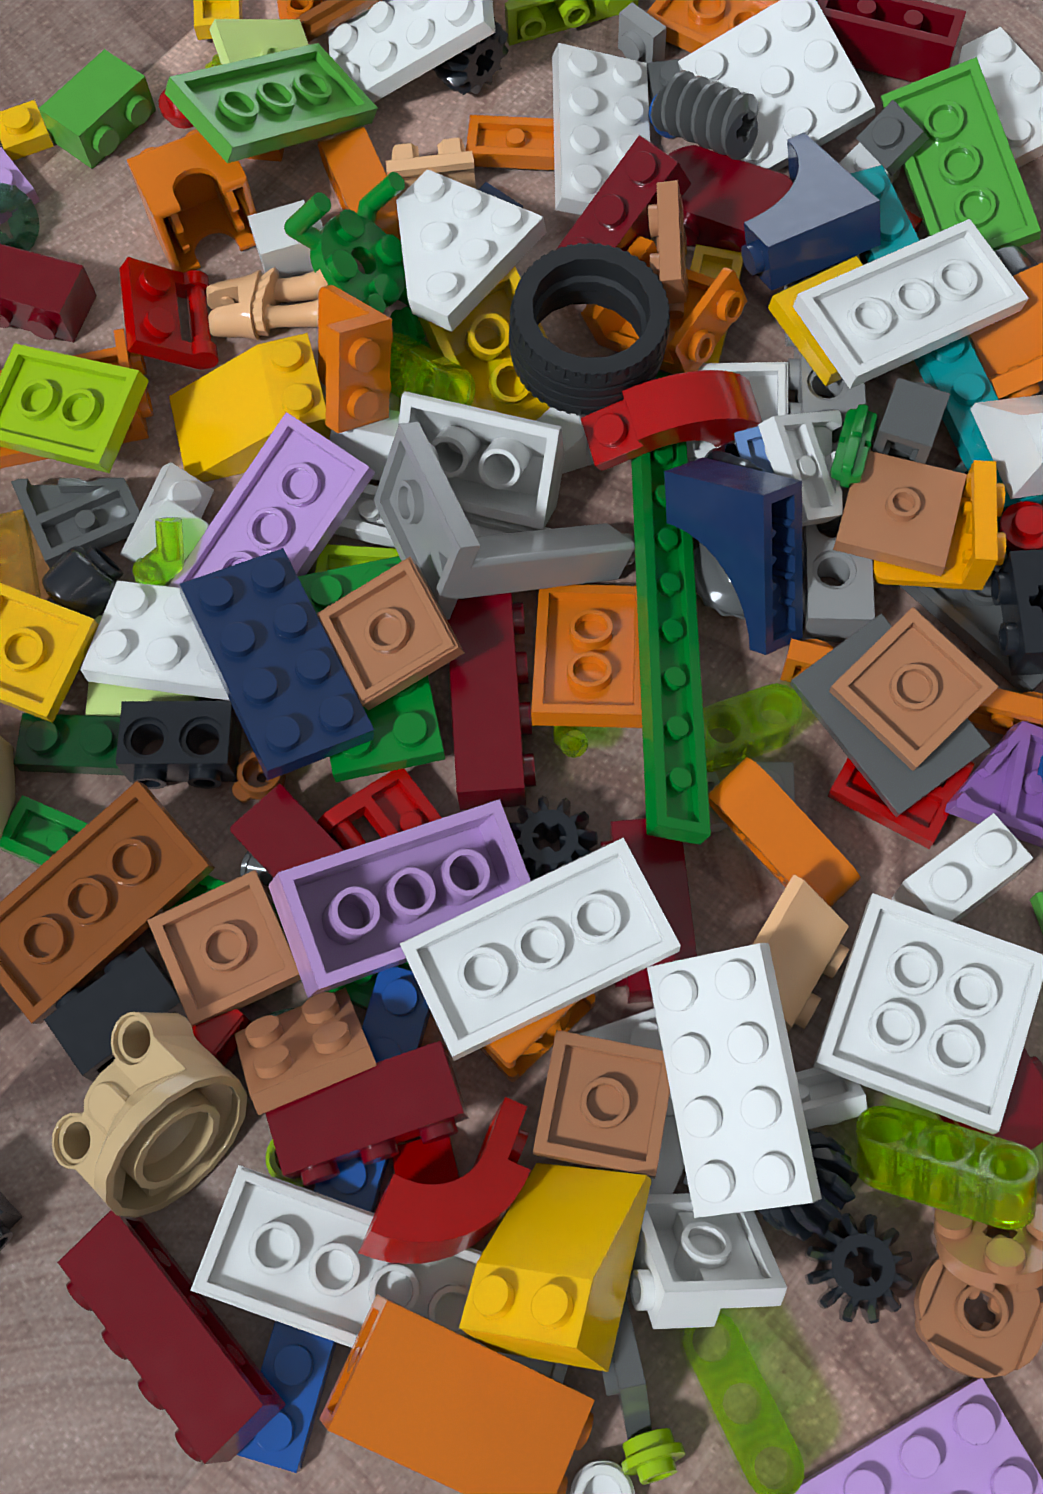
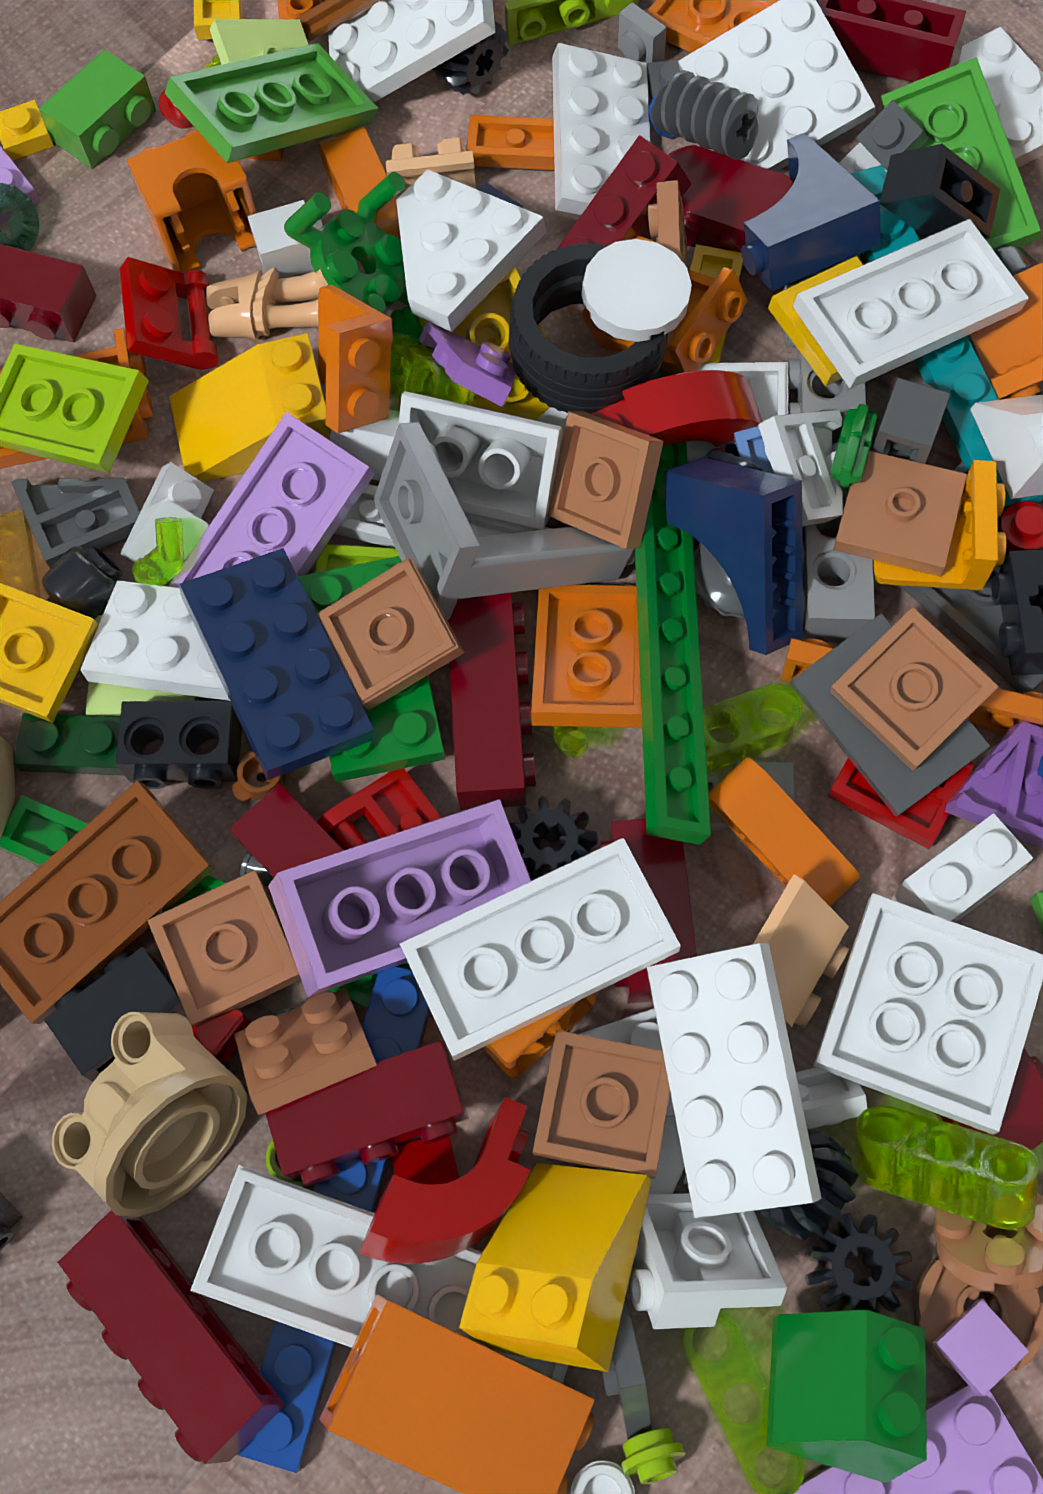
(476, 368): none -> medium lavender wing
(605, 479): none -> nougat plate
(636, 289): none -> white tile
(849, 1391): none -> green slope
(938, 190): none -> black brick
(980, 1347): none -> lavender tile

